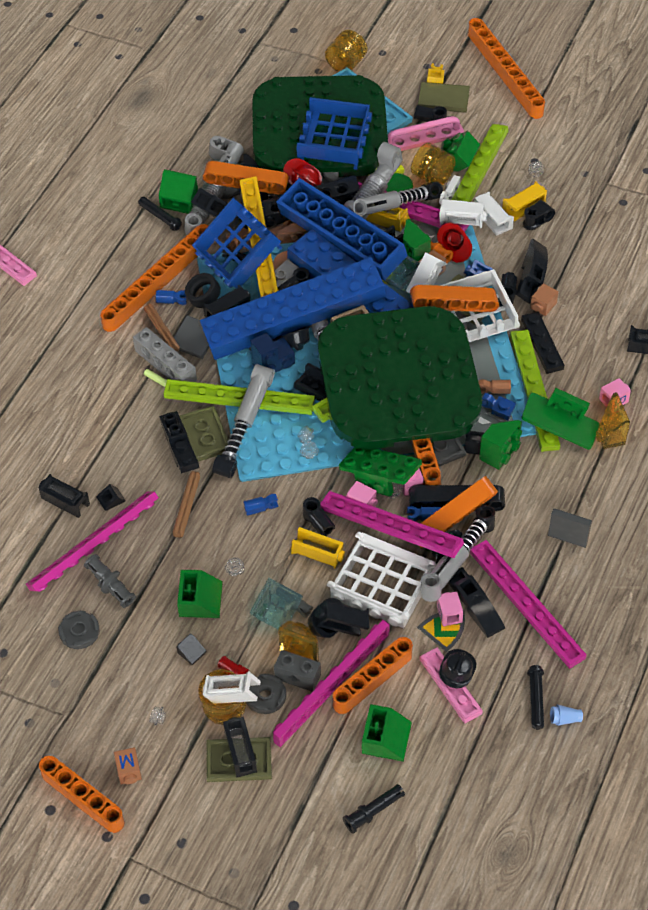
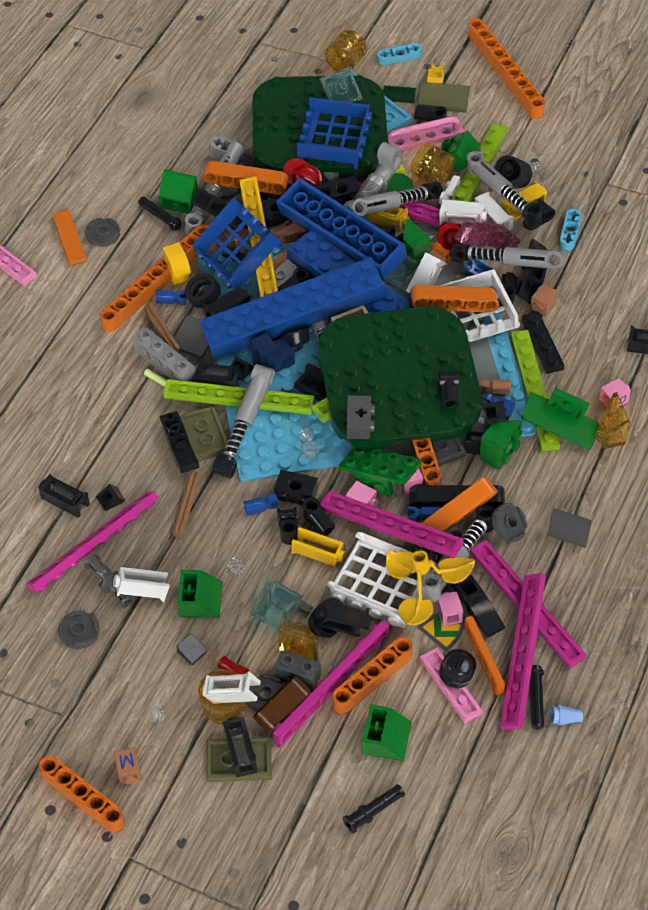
(69, 237): none -> orange tile
(102, 232): none -> dark grey tile
(141, 583): none -> white window
(177, 263): none -> yellow brick
(218, 374): none -> black window
(245, 366): none -> black slope
(281, 703): none -> reddish brown beam
(288, 524): none -> black piece
(295, 487): none -> black brick
(341, 86): none -> clear light blue slope
(359, 417): none -> dark grey brick
(389, 56): none -> medium azure beam
(400, 94): none -> dark green tile
(401, 564): none -> yellow plant
(449, 385): none -> black piece
(484, 656): none -> orange tile
(486, 235): none -> clear pink beam
(494, 412): none -> black window
(500, 185): none -> piece
(501, 525): none -> dark grey tile
(510, 256): none -> piece
(514, 170): none -> black piece
(523, 652): none -> dark pink plate
(570, 224): none -> medium azure beam

